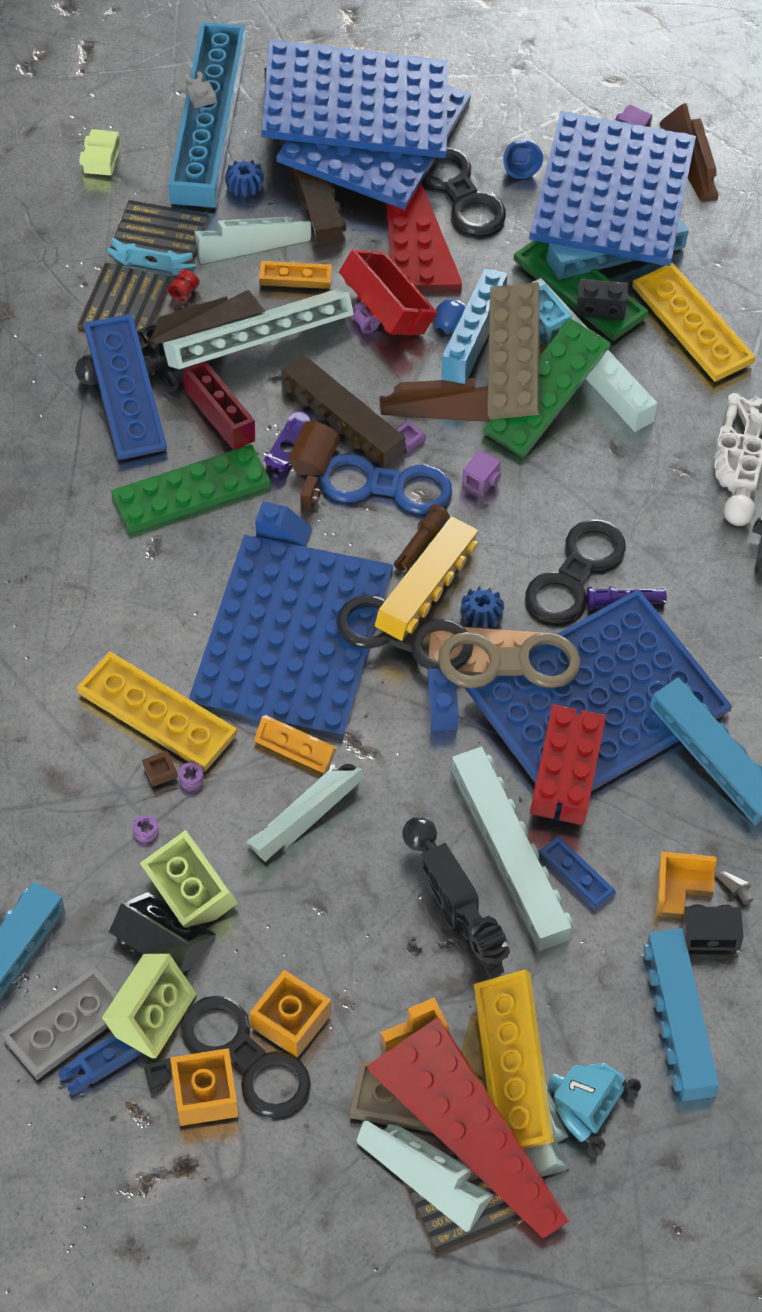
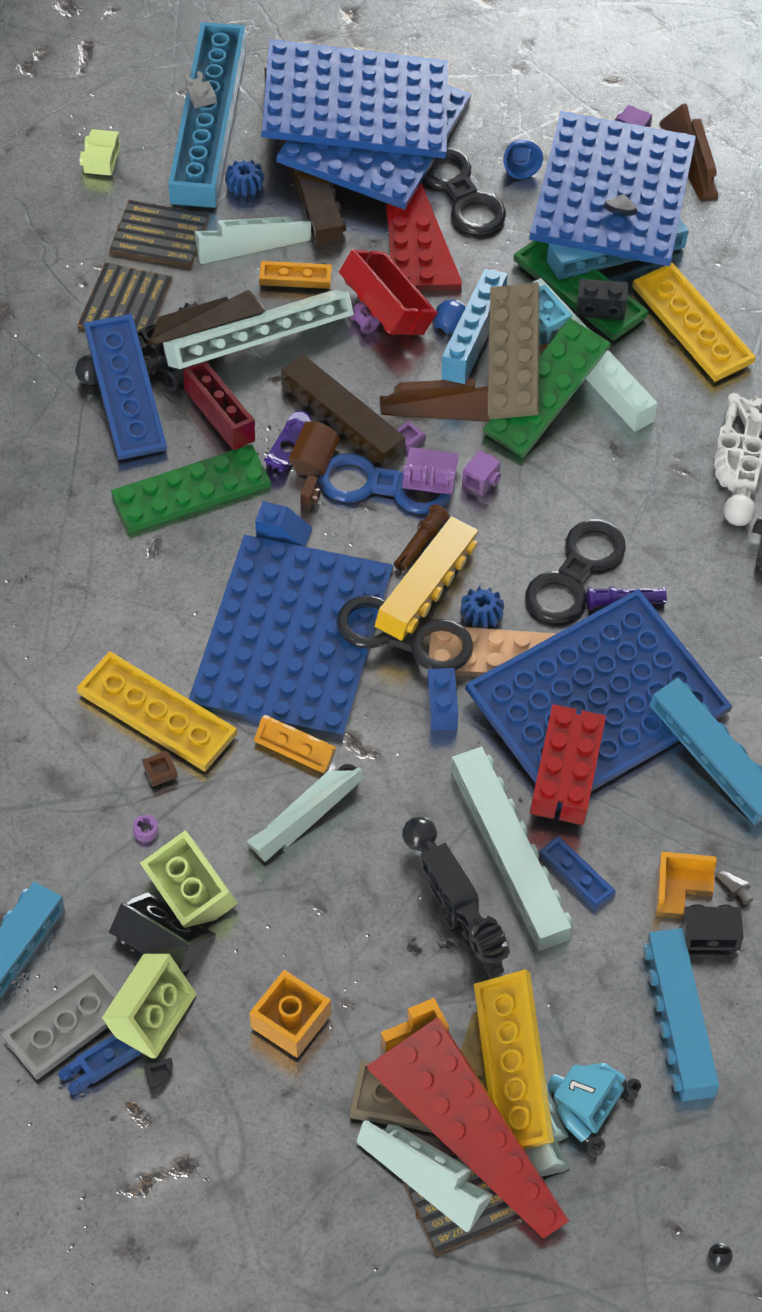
(131, 255): medium azure piece -> none
(182, 287): red wheel -> none
(188, 783): medium lavender bush -> none
(204, 1087): light orange brick -> none
(247, 1056): black bar -> none
(430, 470): none -> medium lavender hinge
(509, 660): dark tan bar -> none
(621, 204): none -> tile
(720, 1261): none -> black hinge

